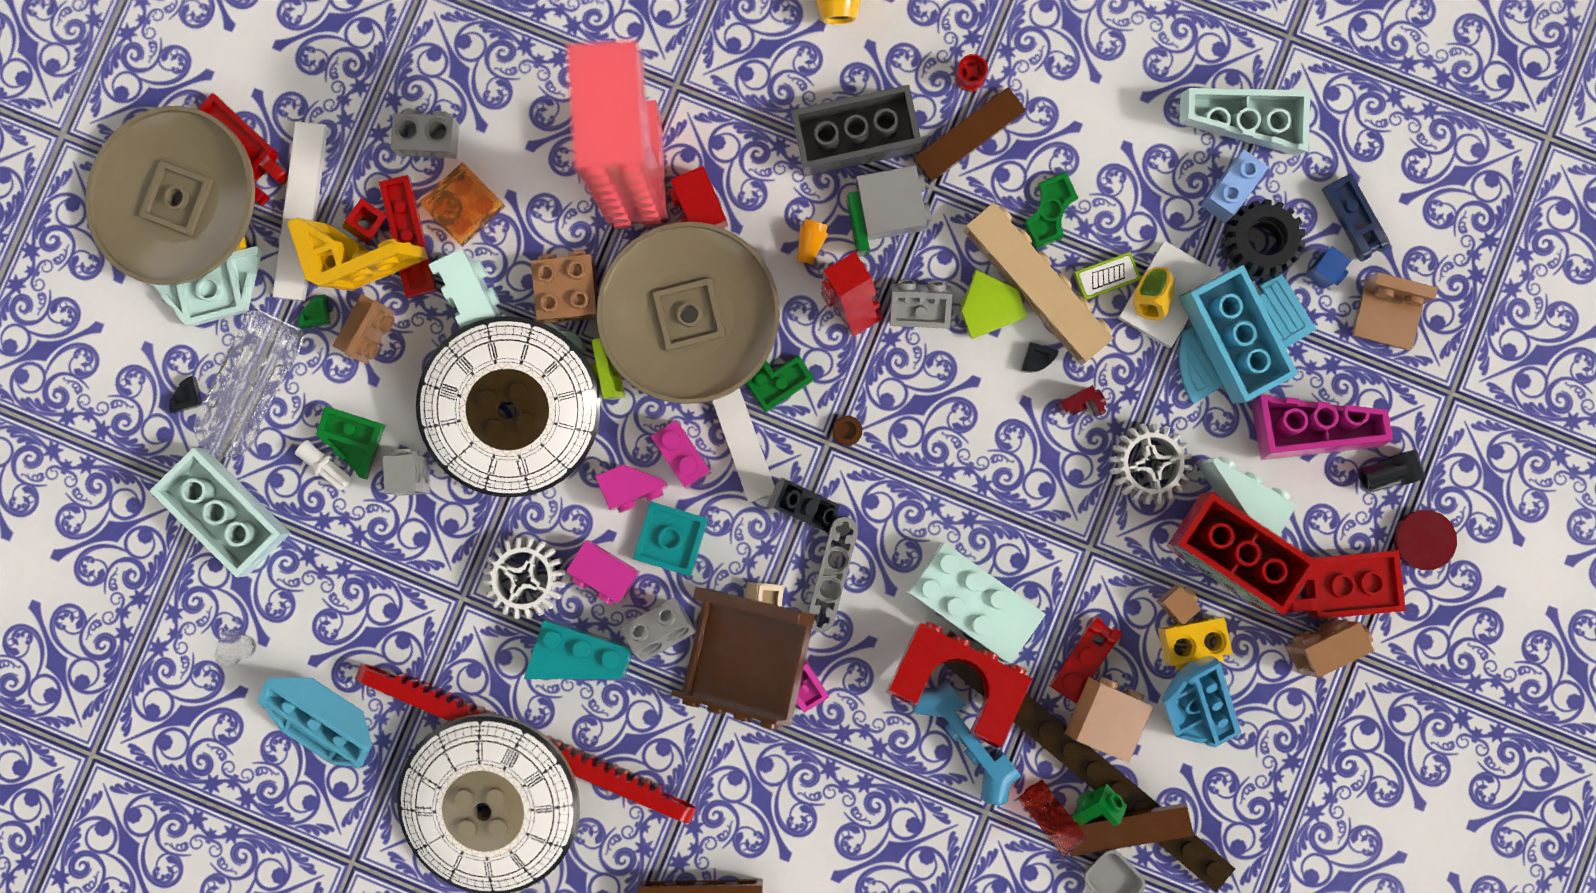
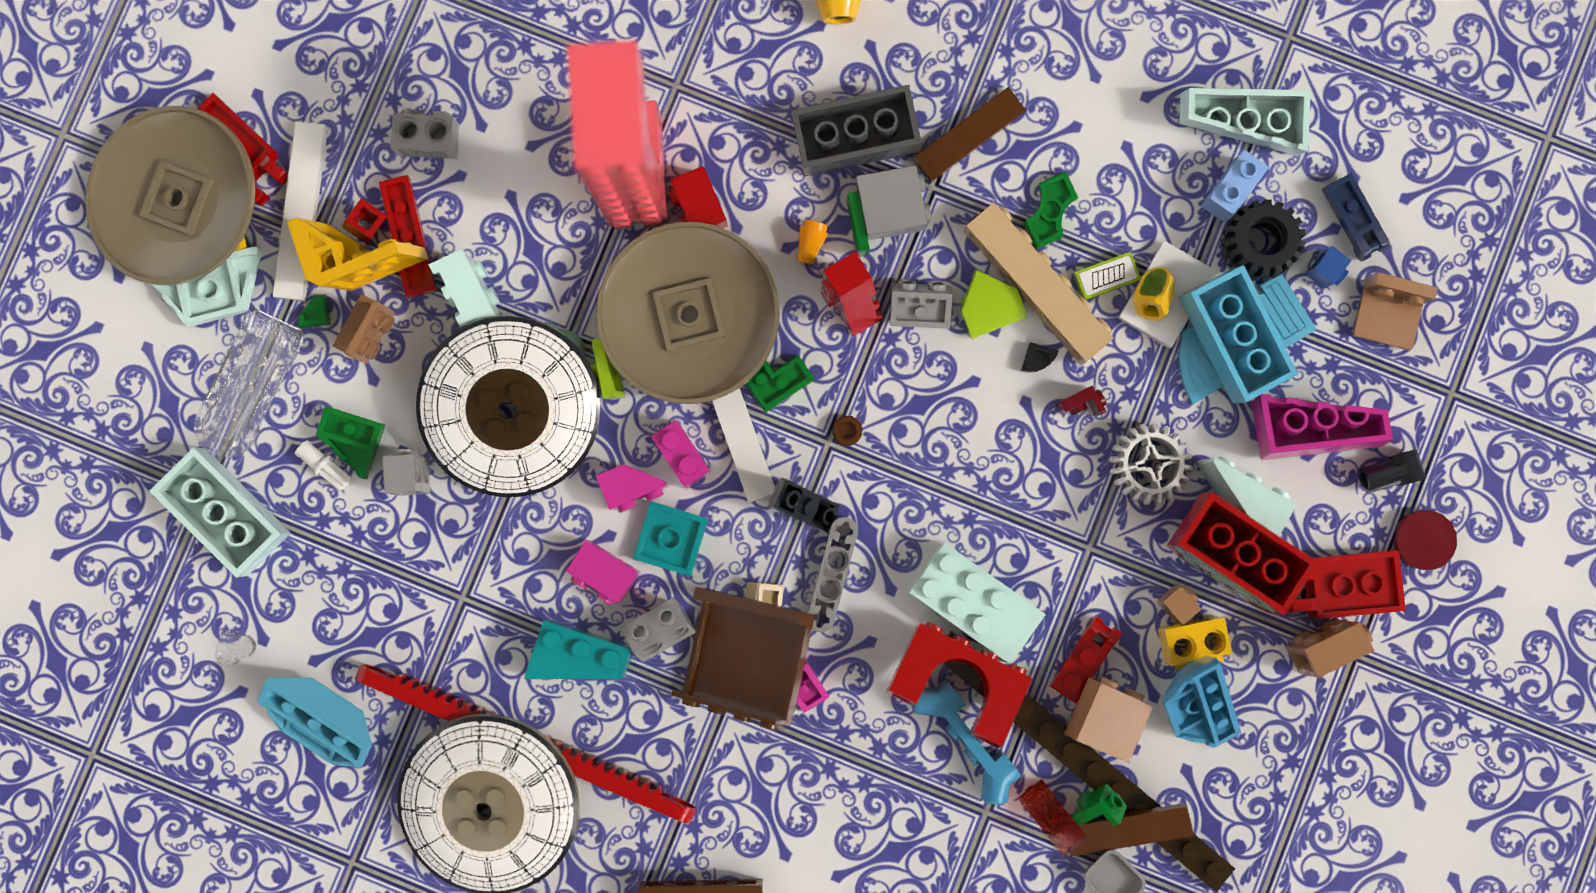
(186, 396): black tile -> none
(462, 204): clear orange plate -> none
(517, 589): white gear -> none
(565, 287): medium nougat brick -> none
(971, 67): red wheel -> none

